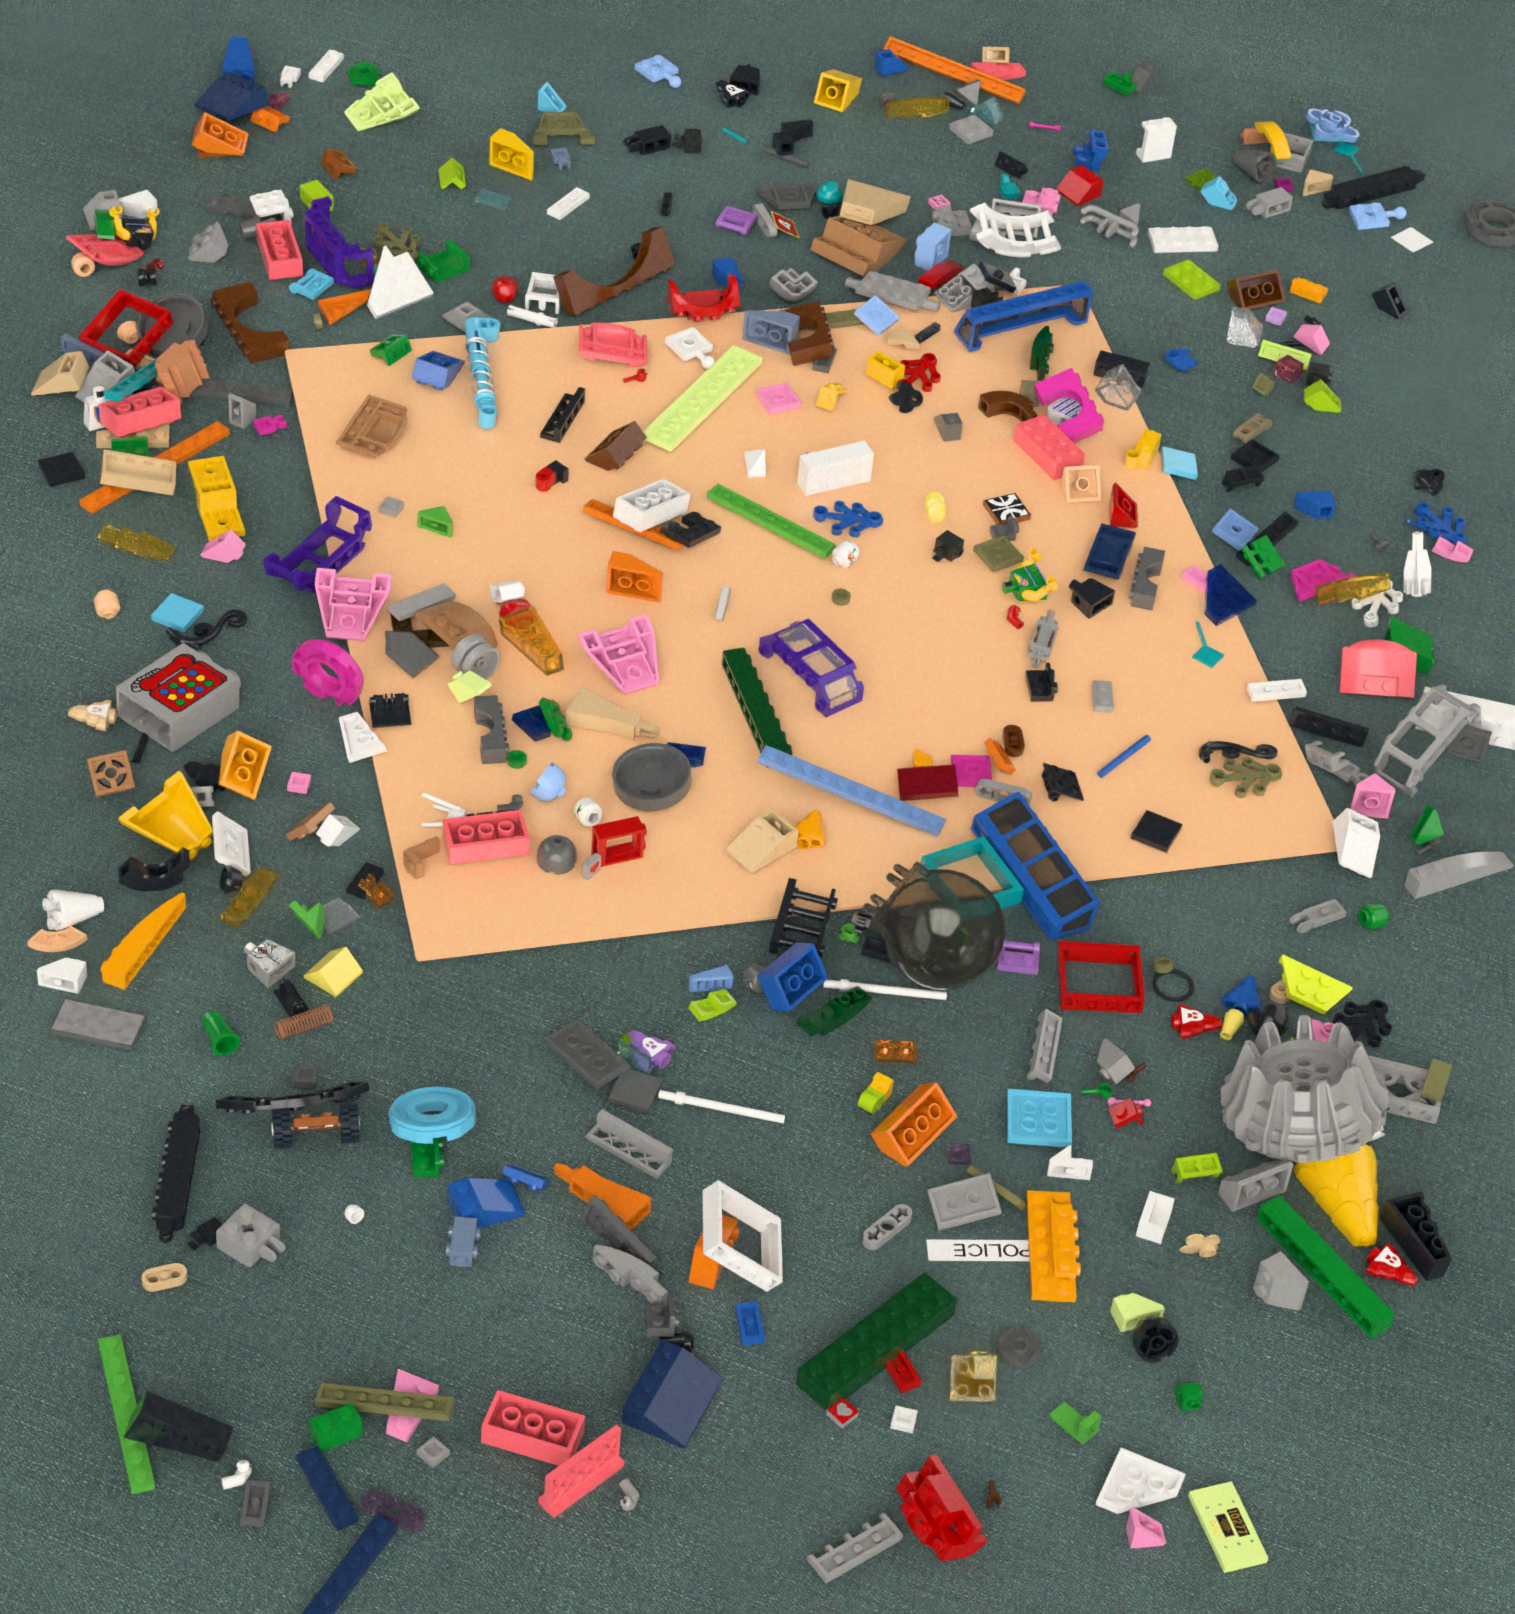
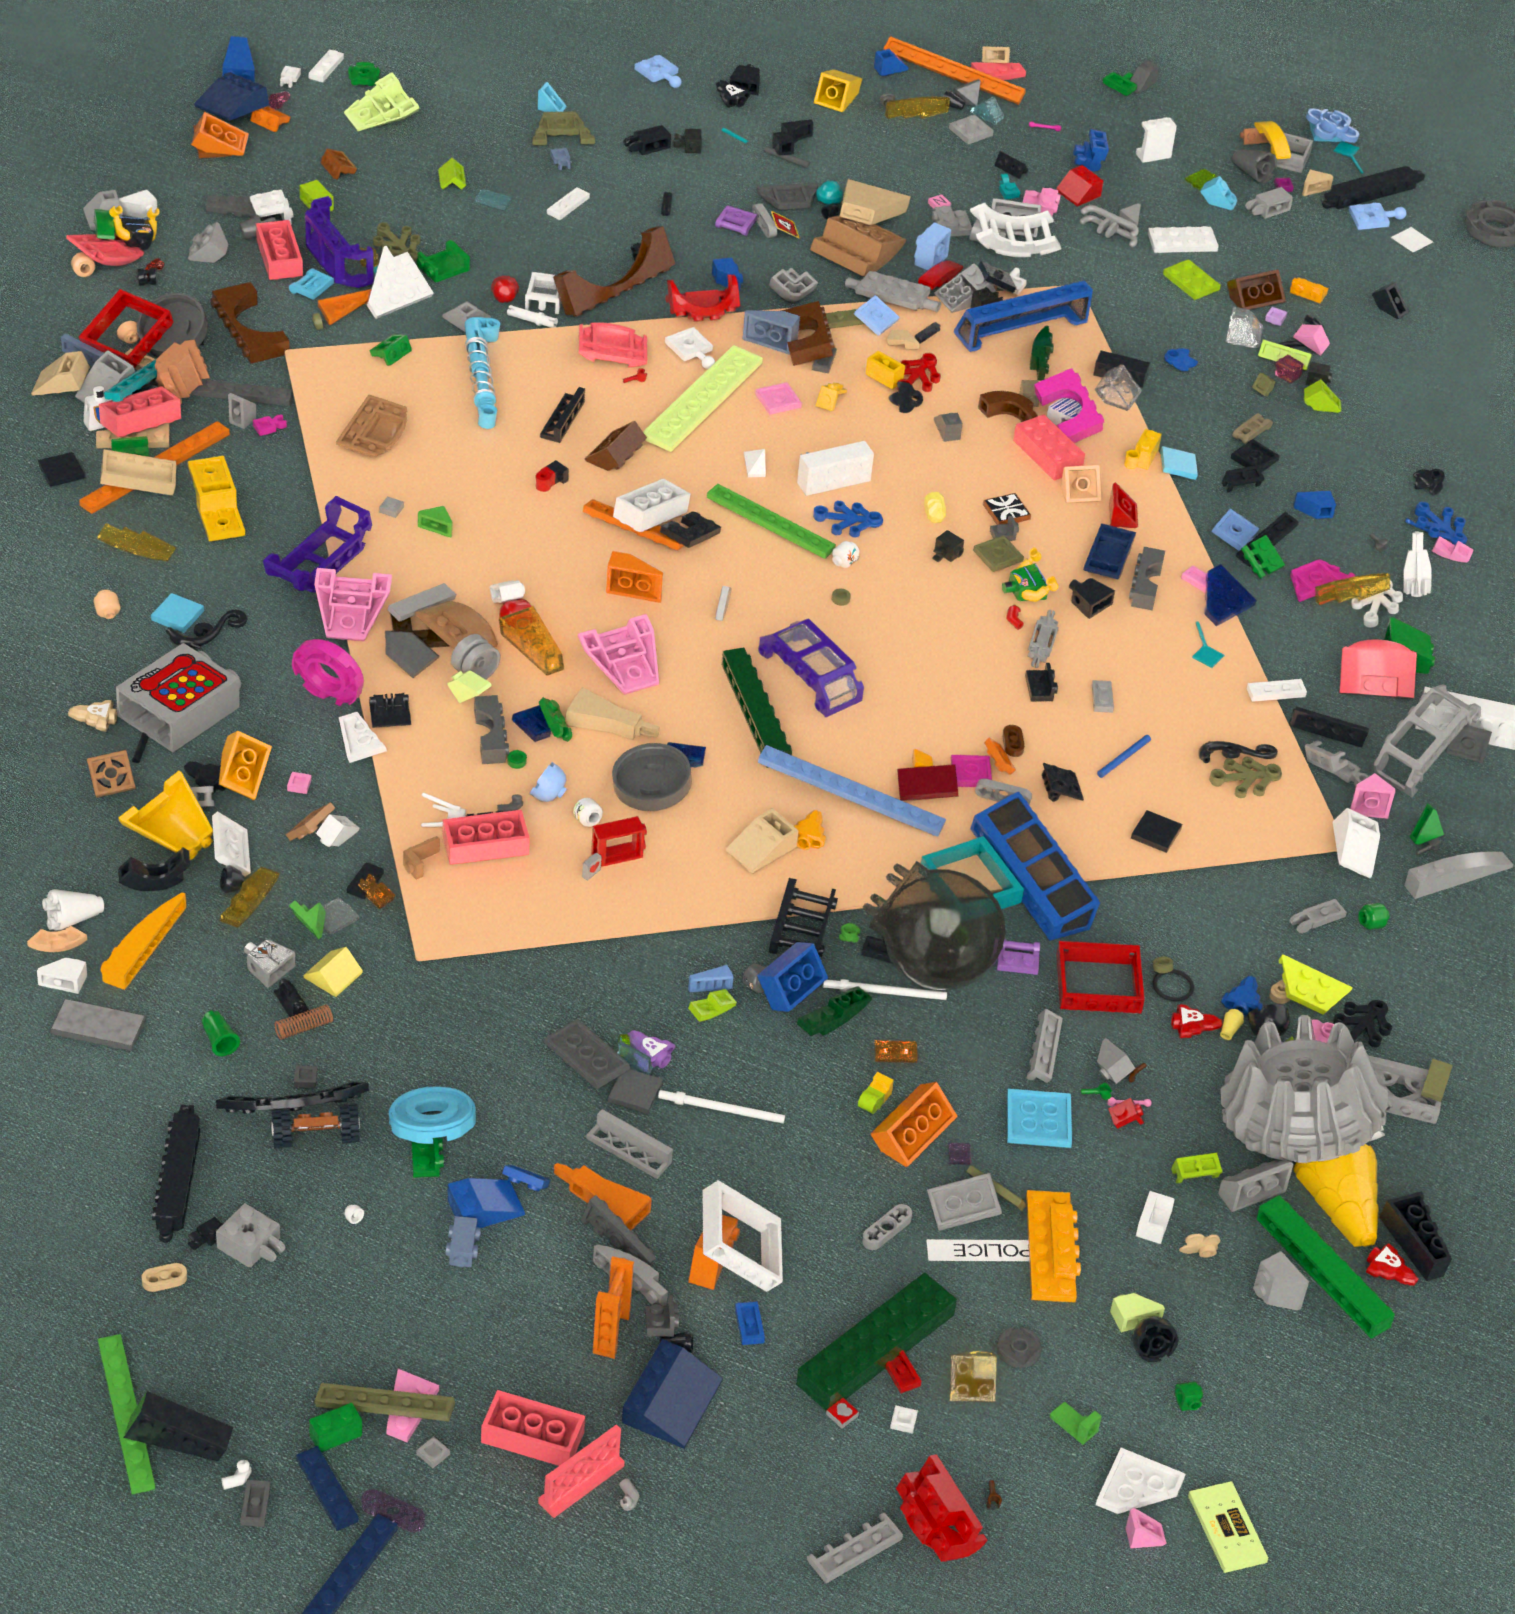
(224, 547): bright pink slope -> none
(436, 369): slope -> none
(511, 154): yellow slope -> none
(557, 854): dark grey cylinder -> none
(612, 1307): none -> orange fence
(861, 921): black plate -> none
(1066, 1167): white slope -> none

